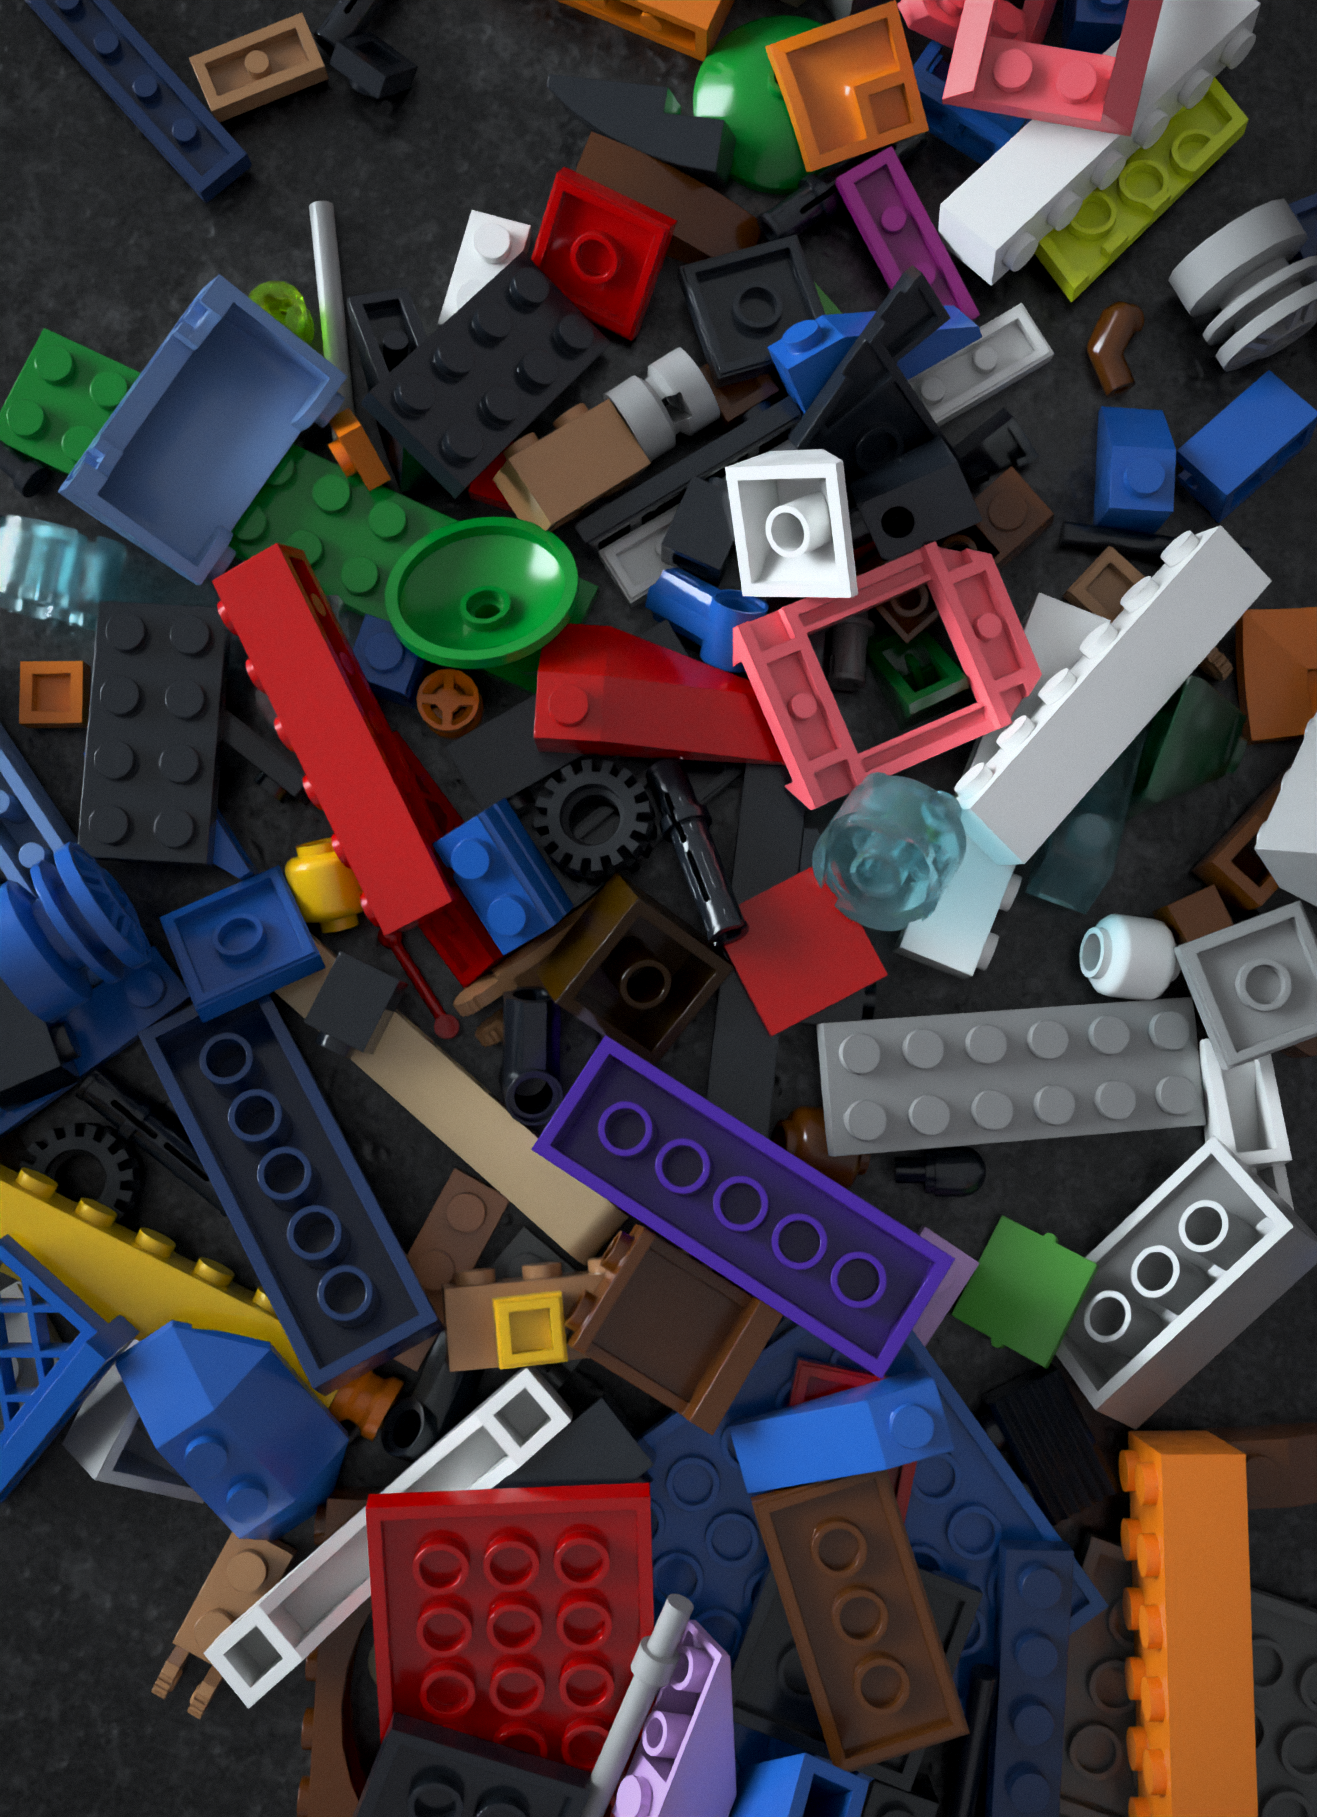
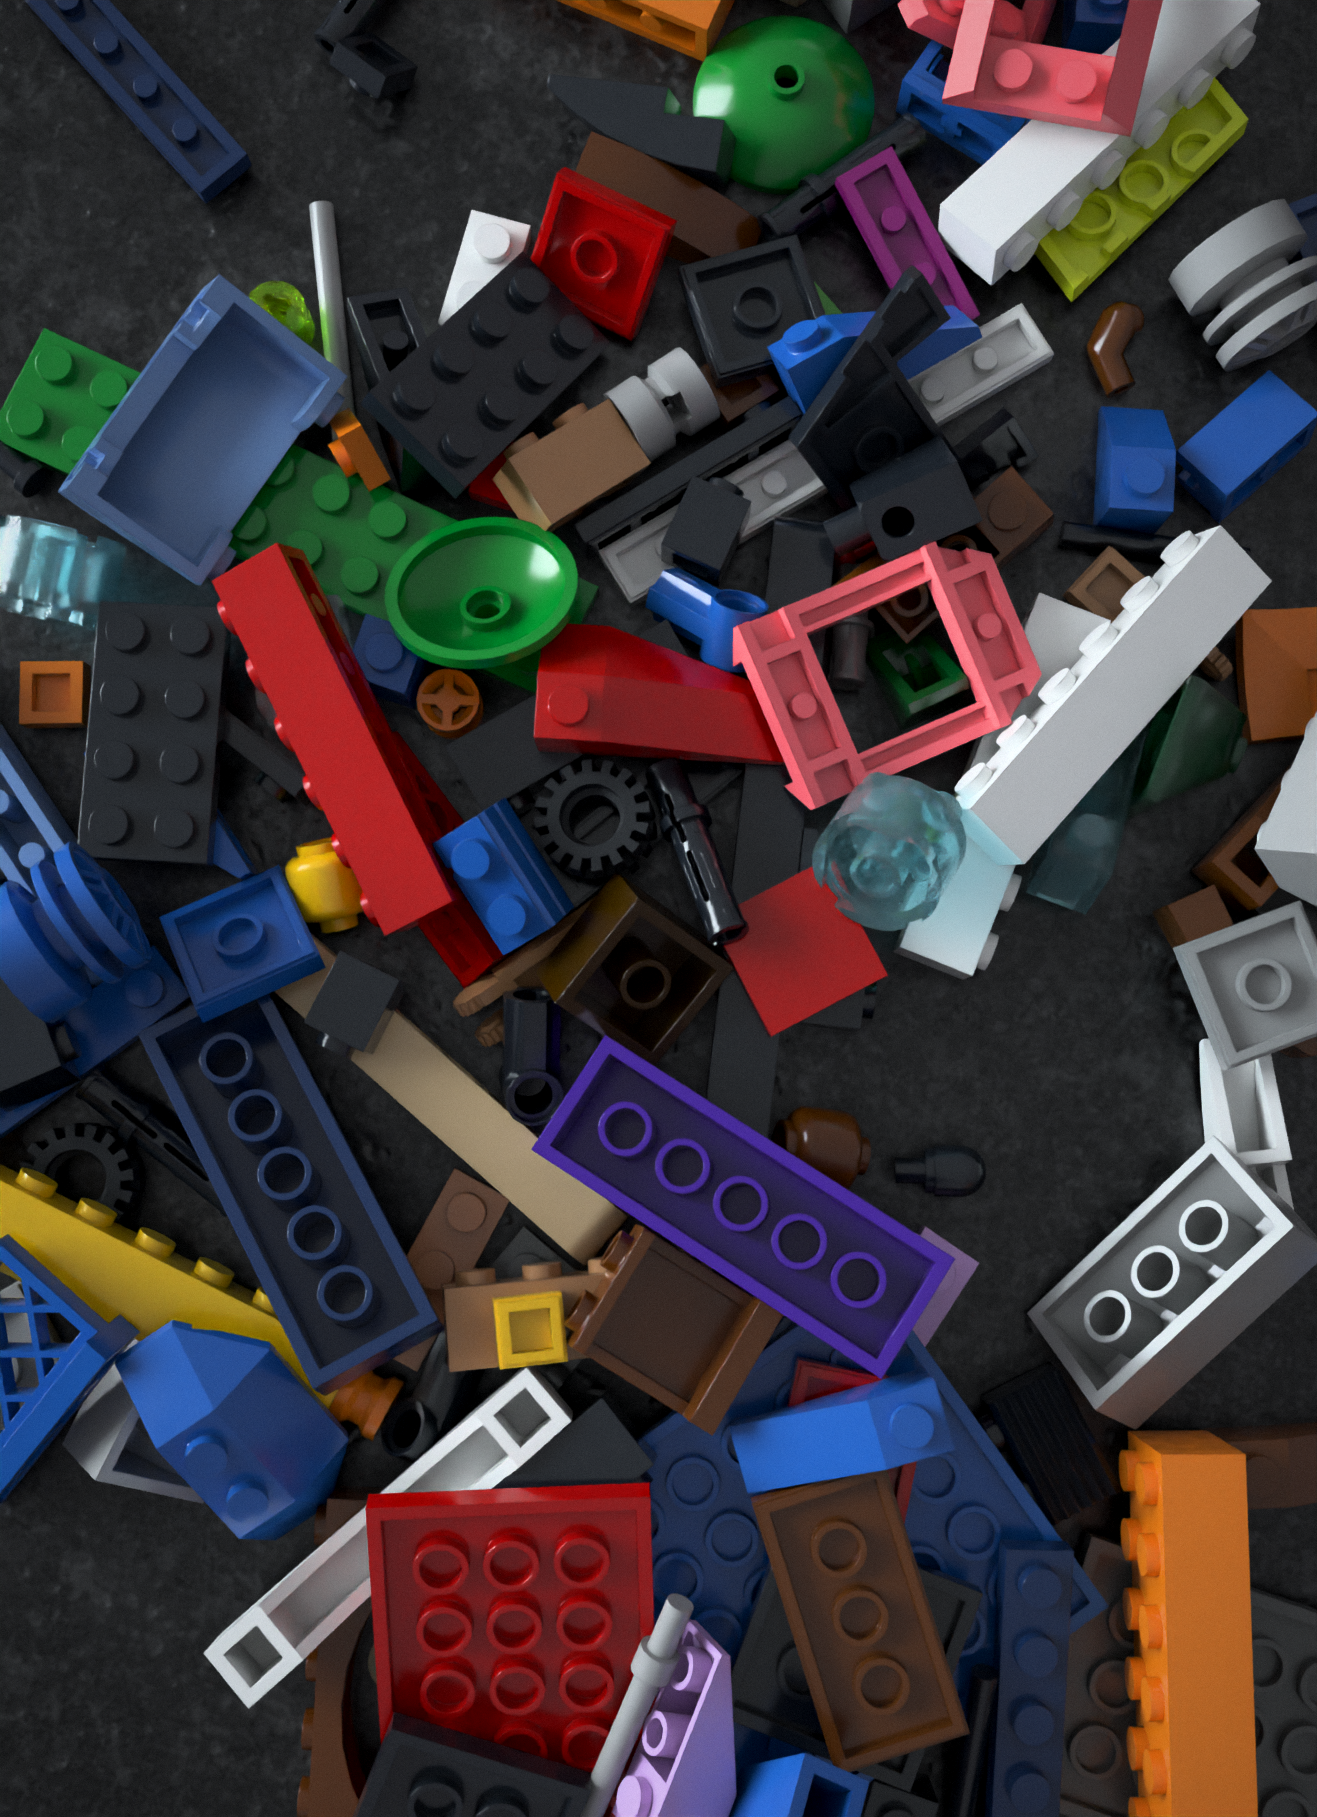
(236, 1582): medium nougat hinge -> none
(259, 67): medium nougat plate -> none
(446, 1025): red hinge -> none
(792, 525): white slope -> none
(849, 86): orange plate -> none
(1009, 1075): light grey plate -> none
(1025, 1291): bright green piece -> none
(1129, 957): white head -> none

